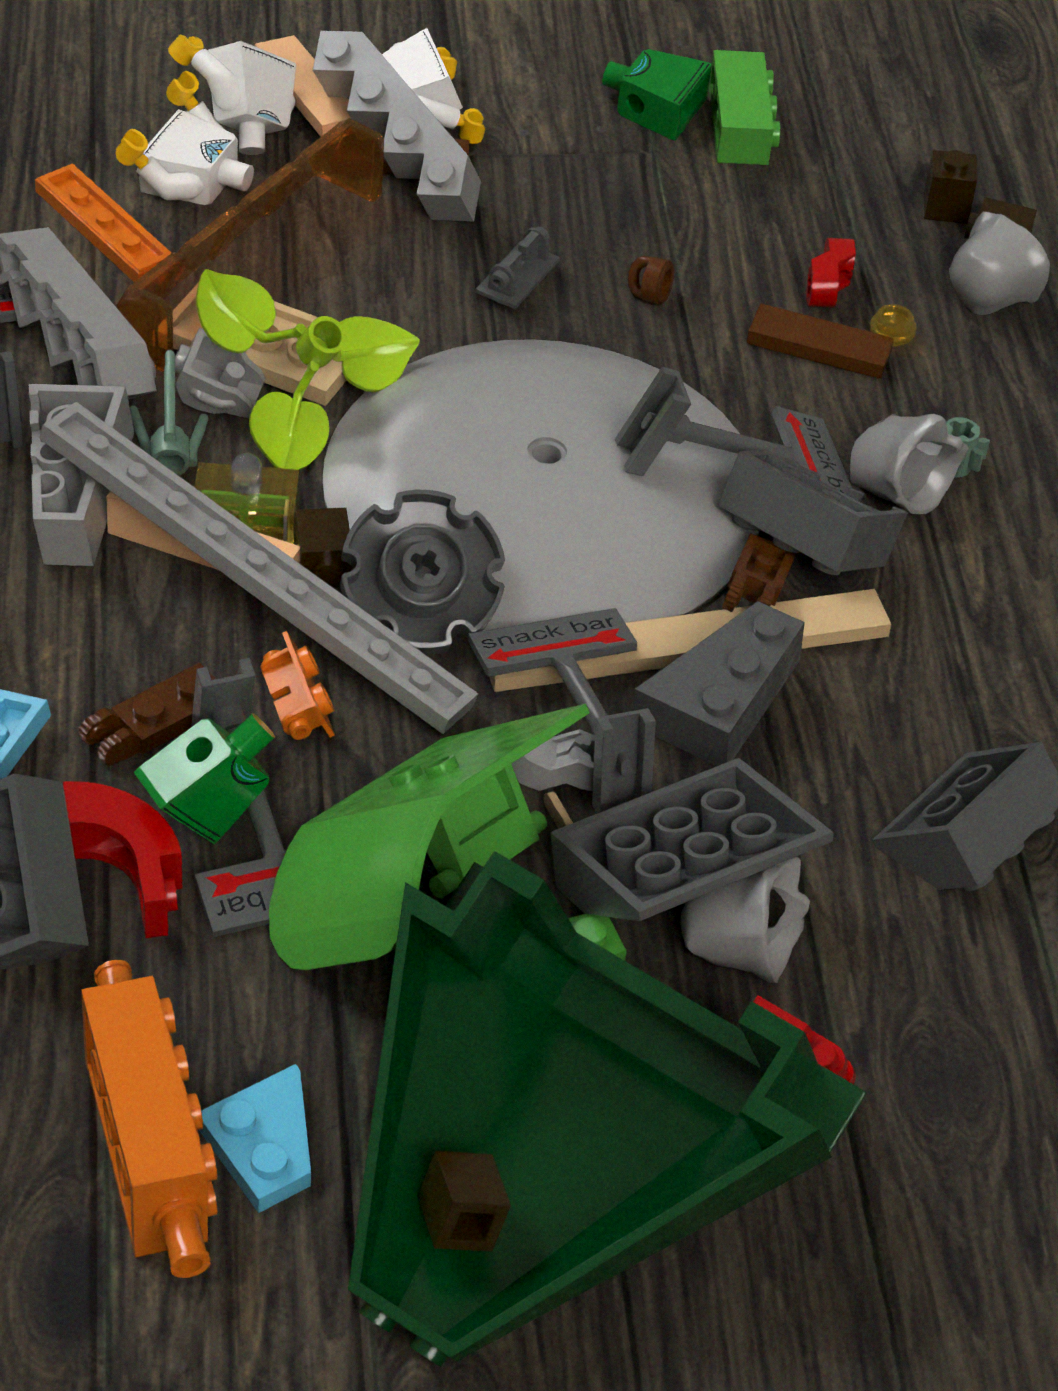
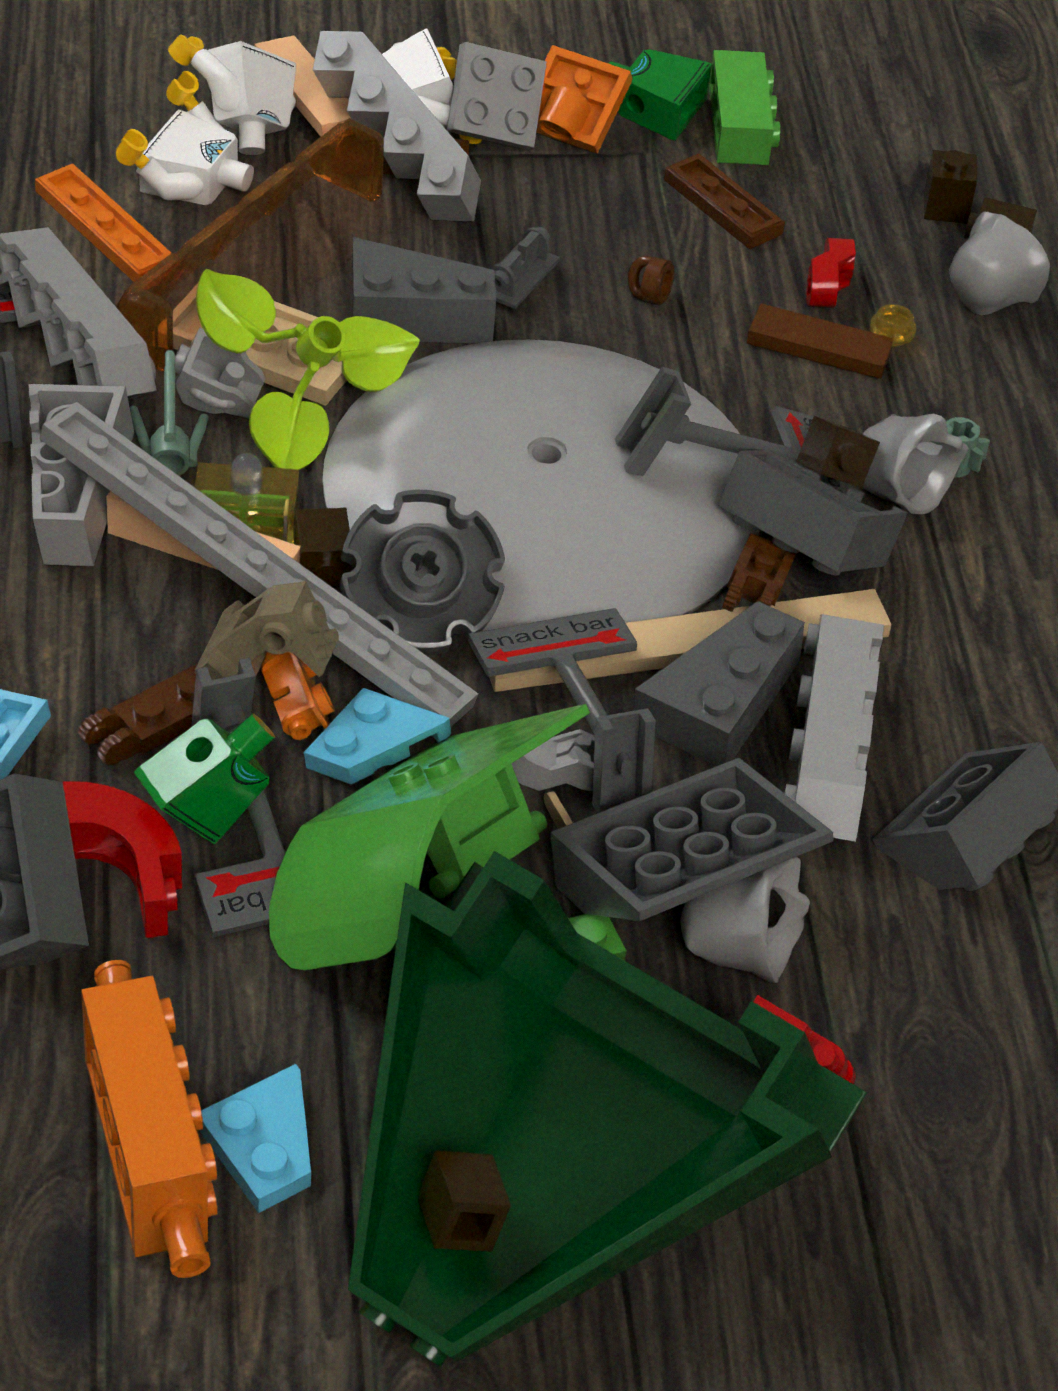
(248, 630): none -> dark tan tile
(371, 735): none -> medium azure wing
(423, 293): none -> dark grey wedge
(496, 96): none -> light grey plate
(580, 98): none -> orange plate
(724, 201): none -> reddish brown tile
(837, 722): none -> light grey brick
(838, 451): none -> dark brown brick

